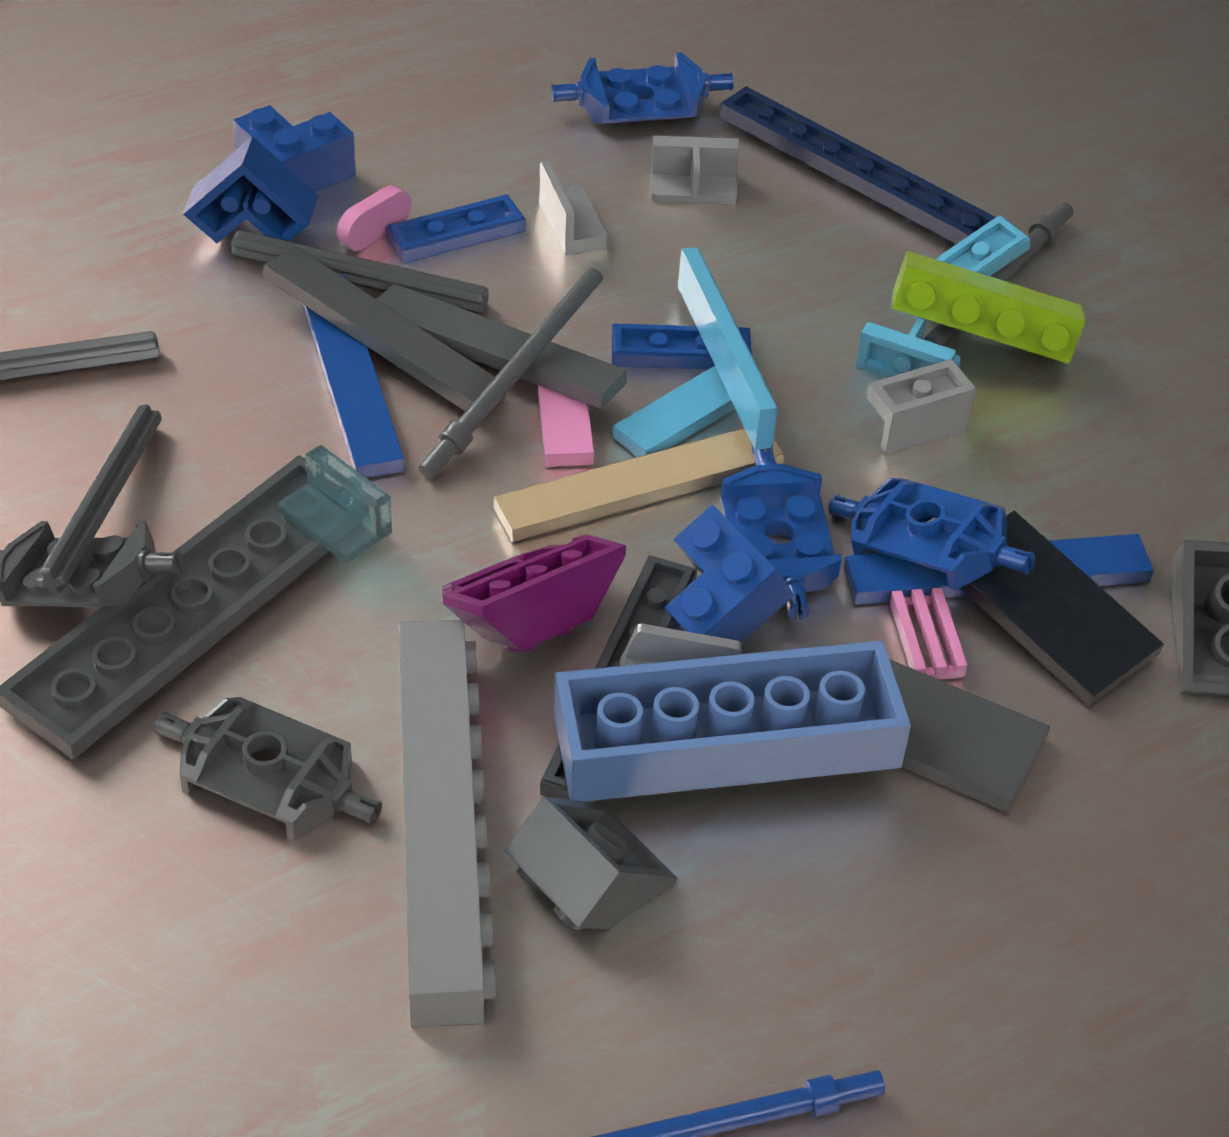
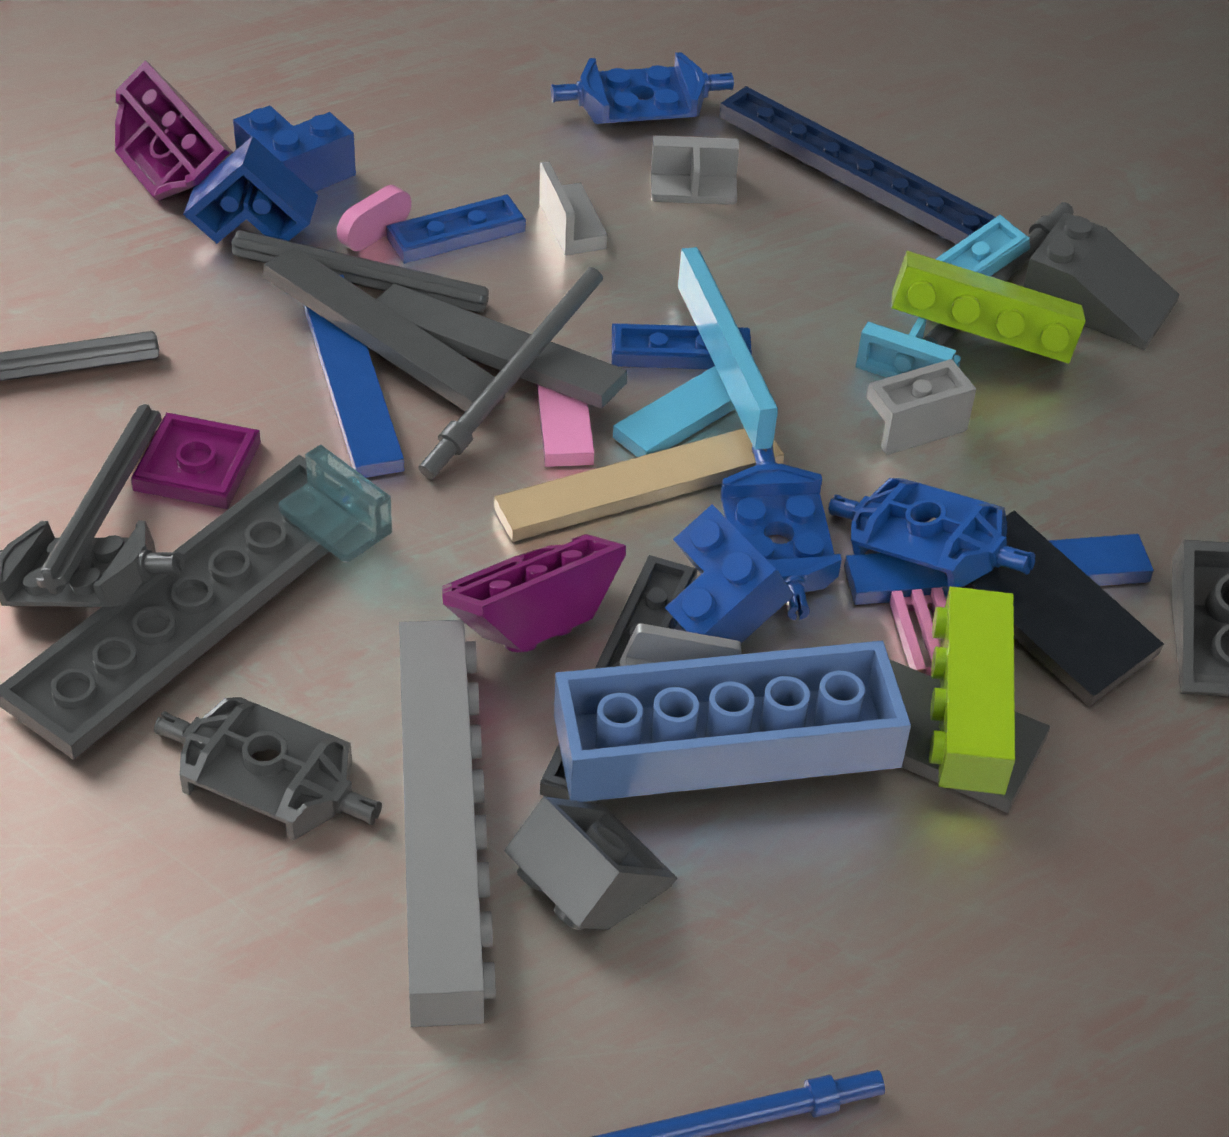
(163, 135): none -> magenta wedge
(196, 460): none -> magenta tile
(975, 691): none -> lime brick
(1104, 276): none -> dark grey slope

